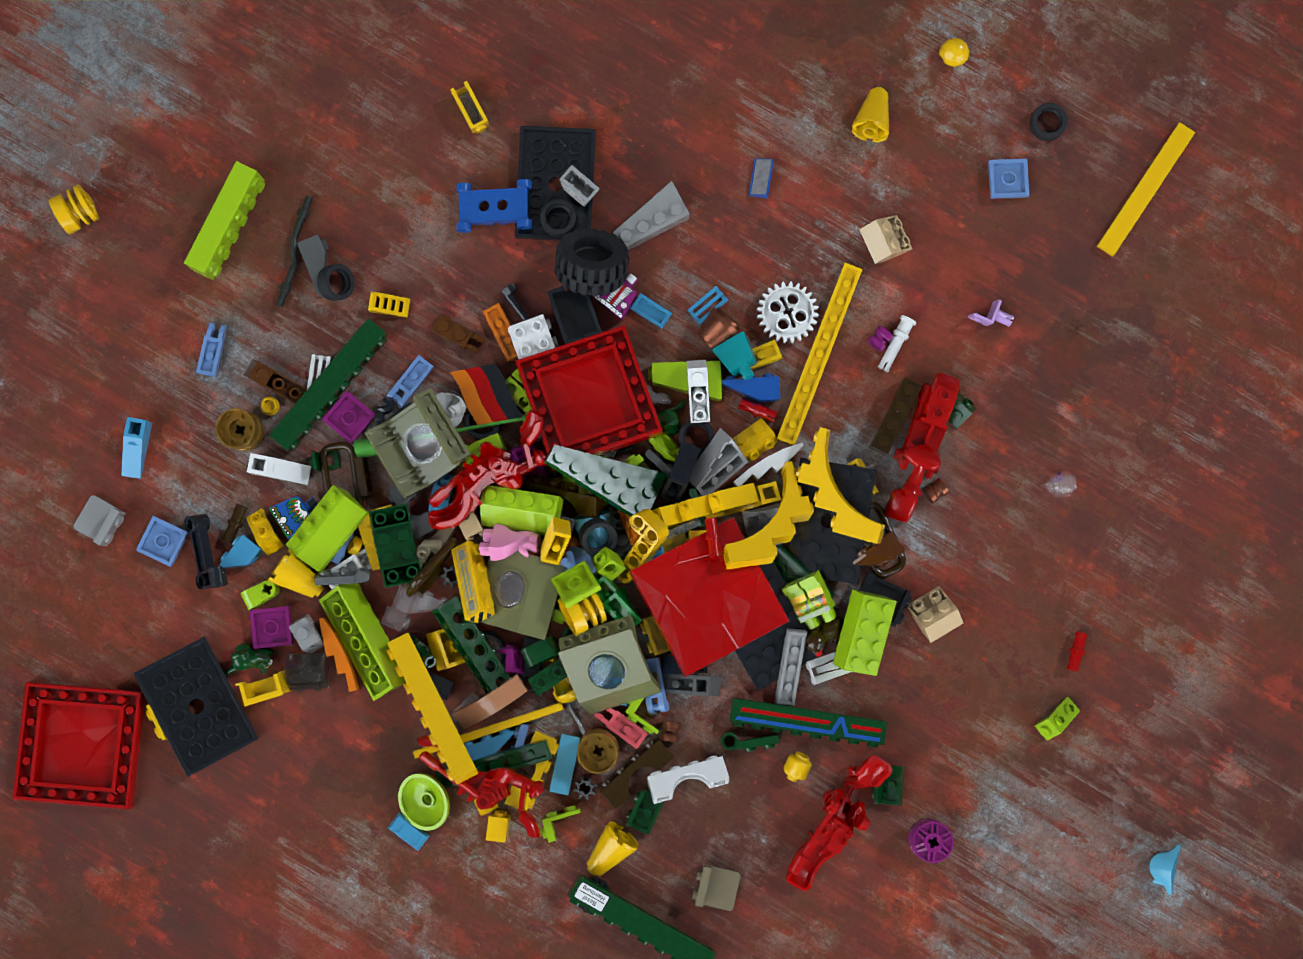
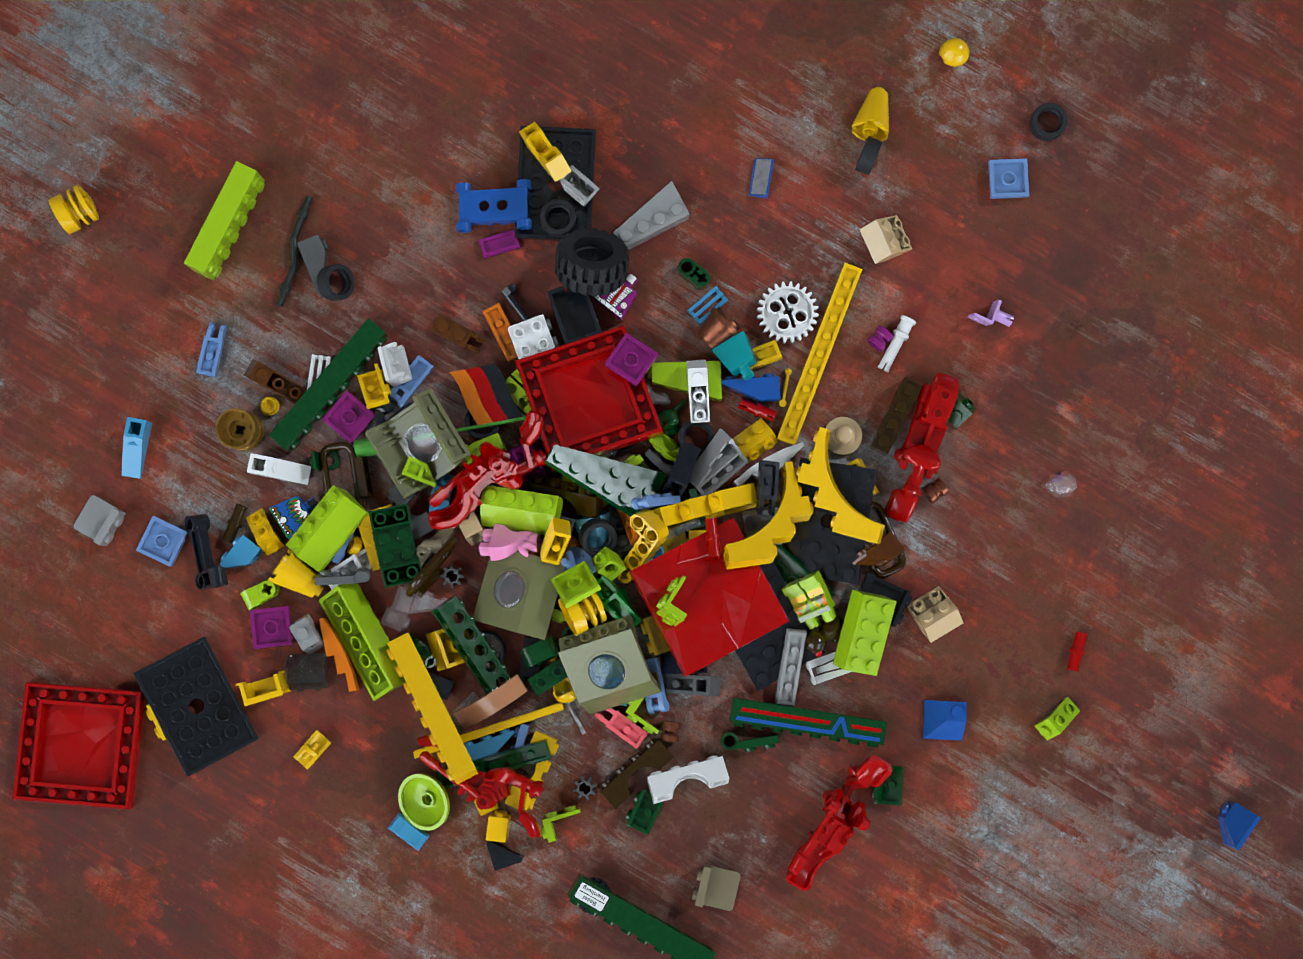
(246, 658): dark green animal -> none
(312, 749): none -> yellow hips
(372, 303): yellow slope -> none
(373, 388): none -> yellow bracket
(395, 364): none -> white hinge
(419, 471): none -> lime tile
(453, 406): white hair -> none
(470, 108): yellow window -> none
(473, 582): yellow brick -> none
(499, 244): none -> magenta tile
(502, 856): none -> black slope
(514, 659): magenta bracket -> none
(544, 152): none -> yellow arch
(564, 764): medium azure tile -> none
(593, 761): pearl gold wheel -> none
(611, 849): yellow cone -> none
(631, 359): none -> magenta plate
(651, 311): dark azure tile -> none
(654, 501): none -> medium blue plate
(671, 614): none -> lime bracket
(701, 272): none -> dark green beam
(767, 486): none -> black hinge
(782, 403): none -> yellow hinge
(797, 766): yellow head -> none
(844, 435): none -> tan plate
(868, 155): none -> black tyre
(928, 829): magenta wheel -> none
(944, 719): none -> blue slope
(1145, 189): yellow tile -> none
(1164, 867): medium azure hat -> none
(1236, 824): none -> blue slope

